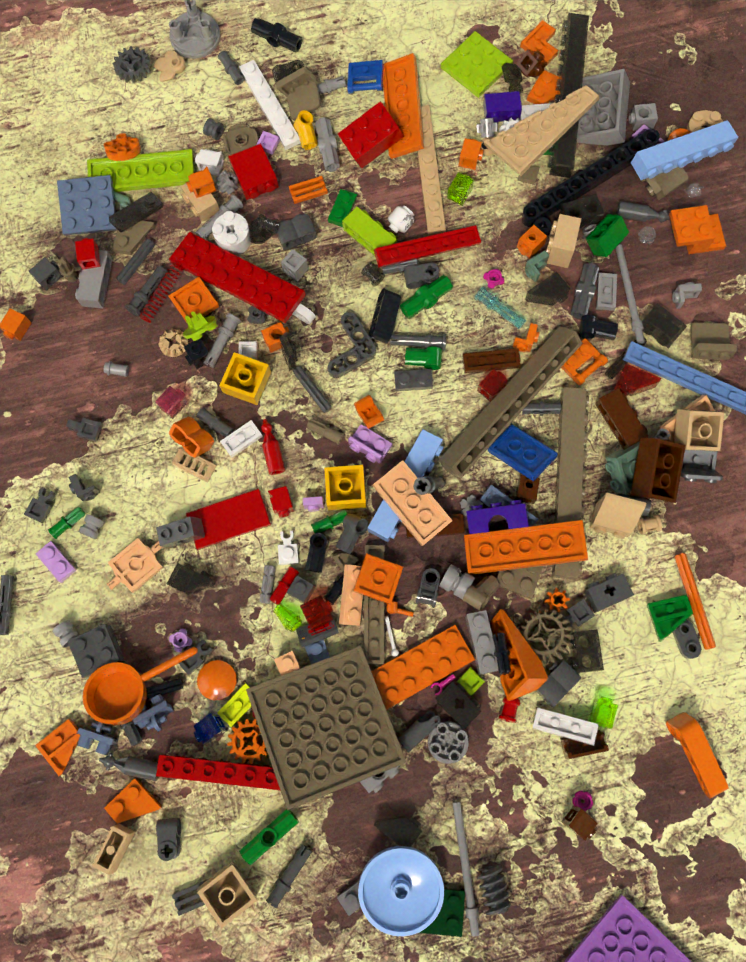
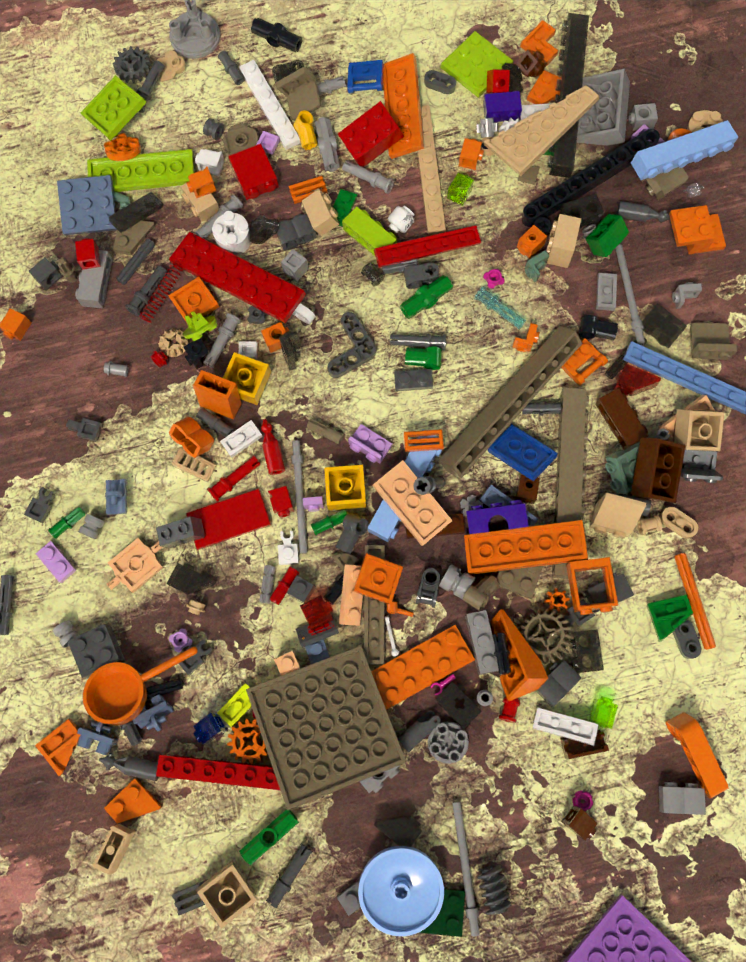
(78, 488): dark grey bracket -> none
(113, 107): none -> lime plate
(116, 497): none -> sand blue hips
(150, 81): none -> dark grey pin
(159, 358): none -> red plate
(168, 835): dark grey piece -> none
(171, 401): clear pink brick -> none
(196, 607): none -> tan plate
(216, 680): orange dish -> none
(217, 394): none -> orange brick
(226, 484): none -> red pin
(227, 182): light grey gear -> none
(288, 618): clear neon green cone -> none
(297, 460): none -> light grey bar
(312, 389): dark grey axle -> none
(316, 554): black piece -> none
(320, 212): none -> tan brick
(368, 412): orange bracket -> none
(375, 179): none -> light grey pin
(384, 316): black beam -> none
(438, 84): none -> dark grey beam
(440, 446): none -> orange tile
(470, 681): lime tile -> none
(489, 697): none -> light grey pin
(491, 360): reddish brown plate -> none
(492, 384): clear red brick -> none
(498, 81): none -> red brick
(549, 291): clear smoke slope -> none
(585, 290): dark grey piece -> none
(592, 564): none -> orange window
(647, 231): clear plate -> none
(678, 522): none -> tan plate
(682, 799): none -> light grey brick

